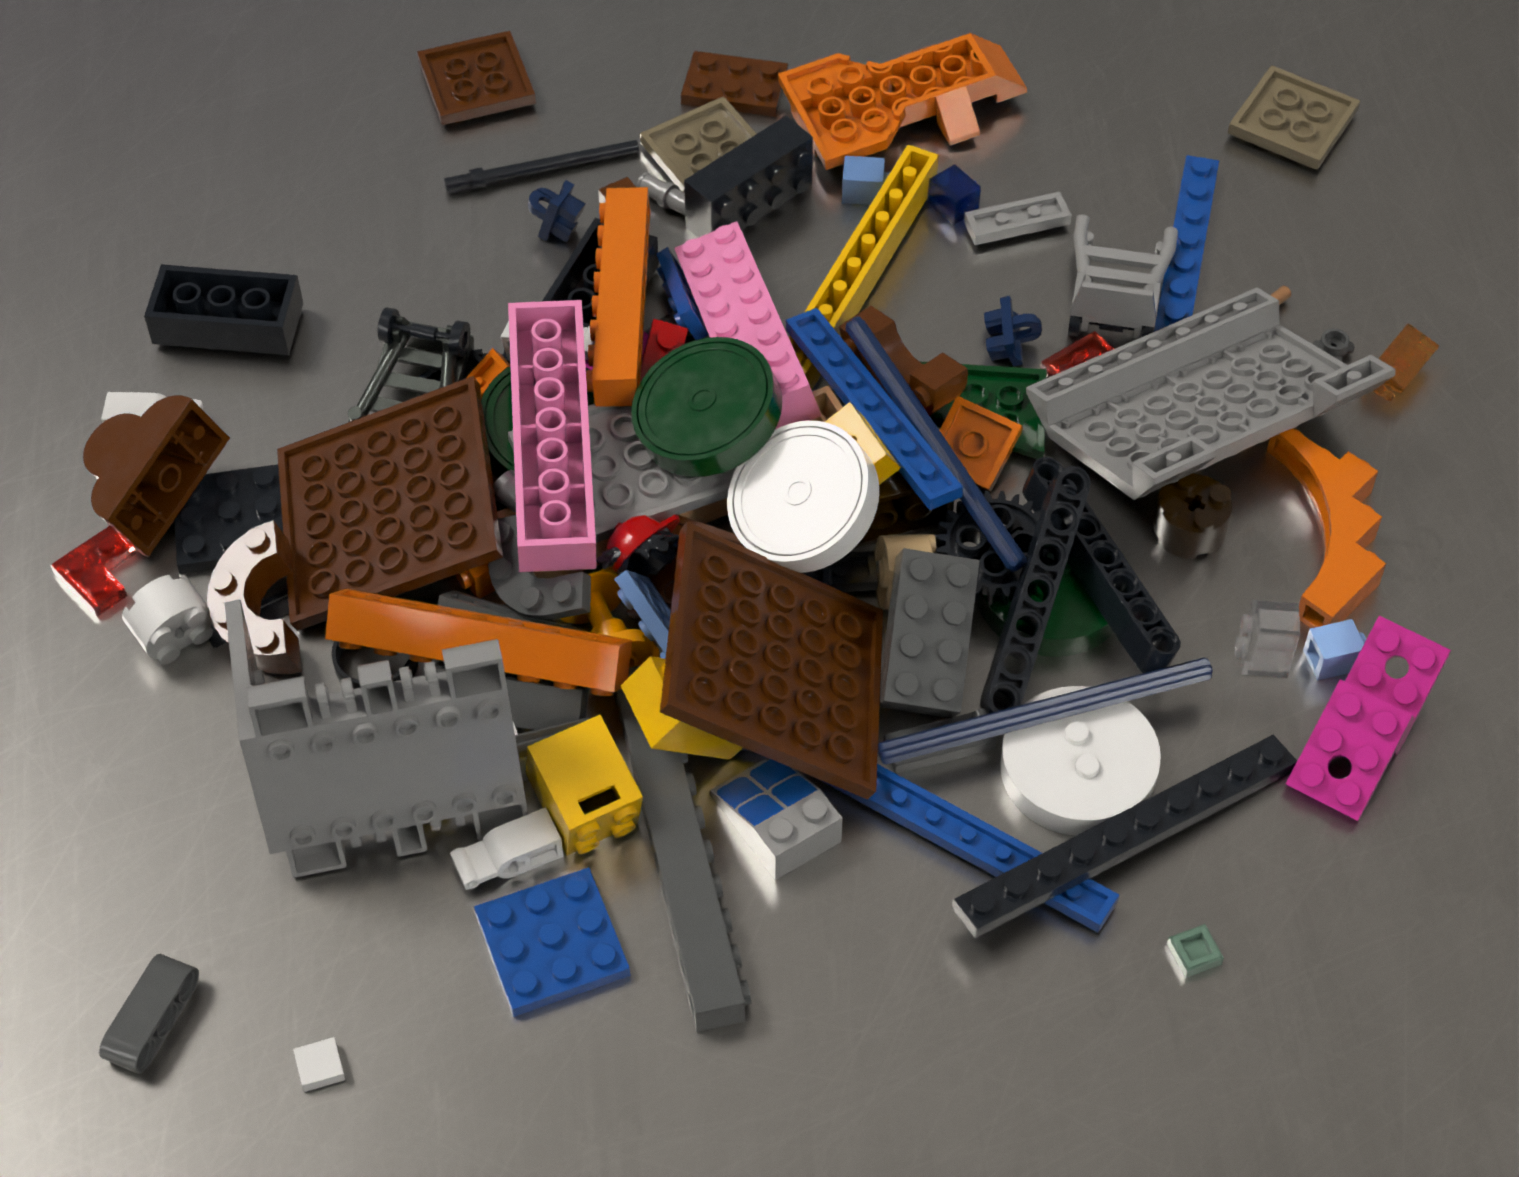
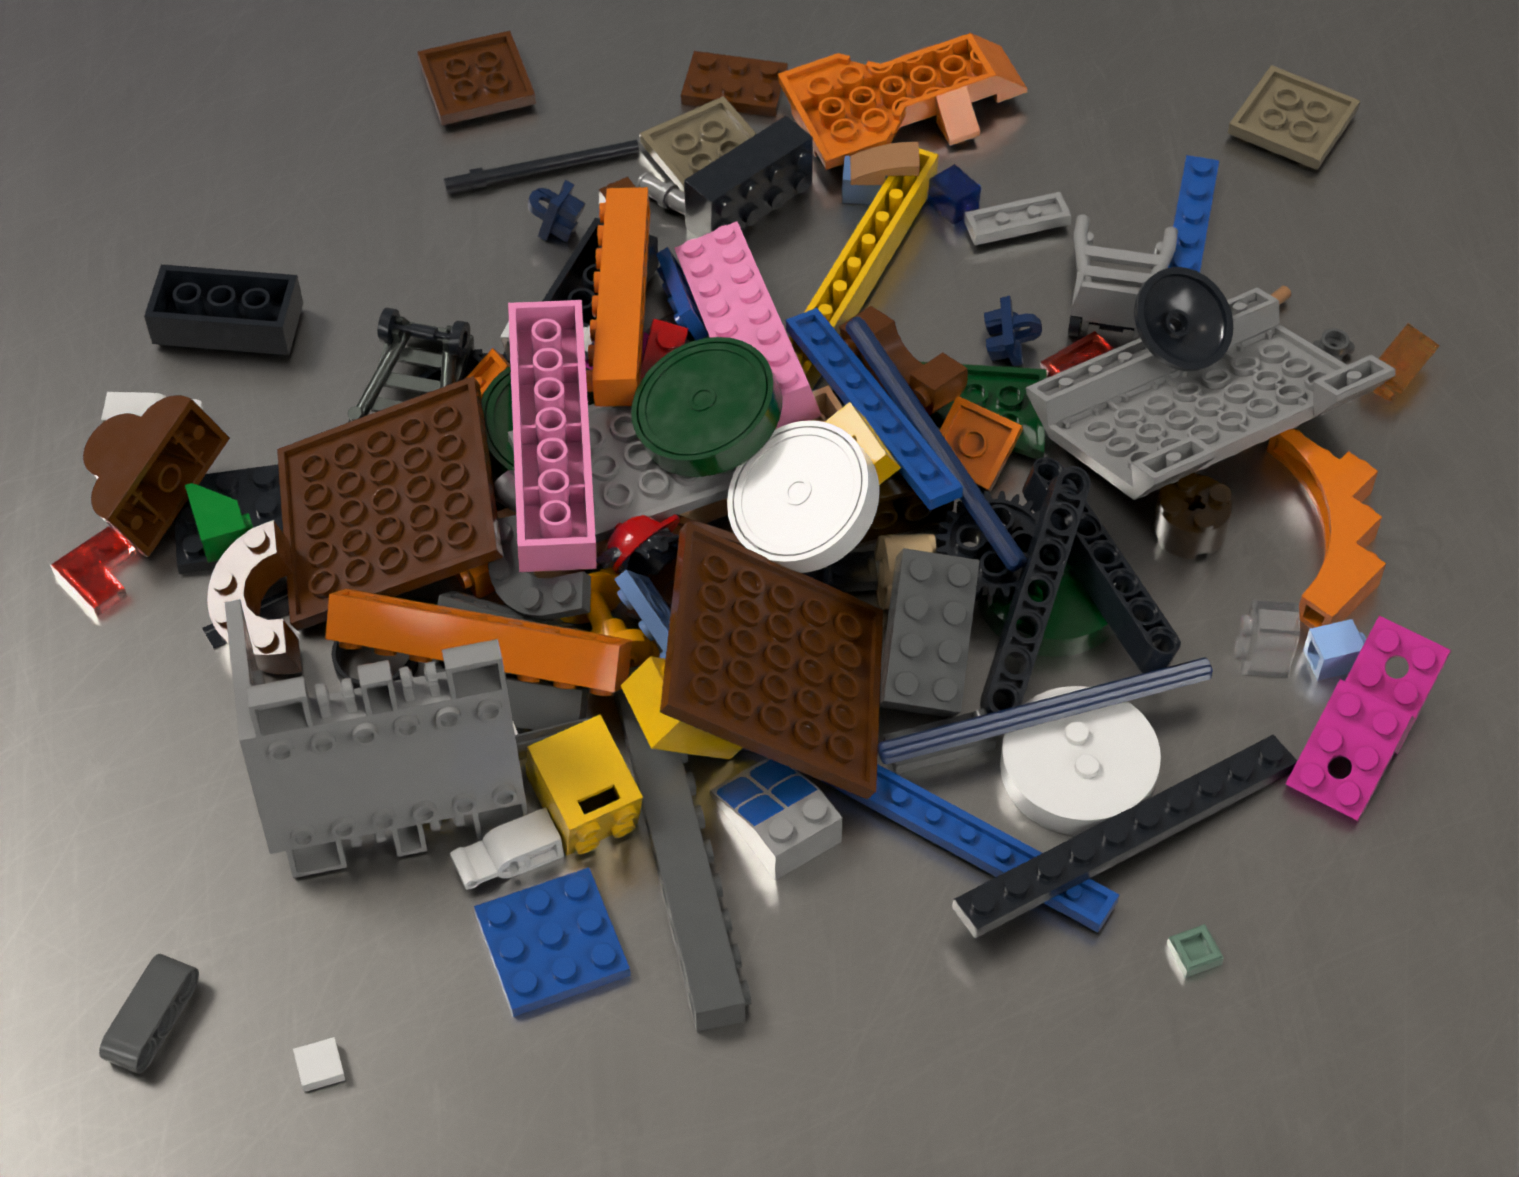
(168, 617): white brick -> none
(217, 520): none -> green slope
(894, 159): none -> medium nougat slope
(1194, 309): none -> black dish

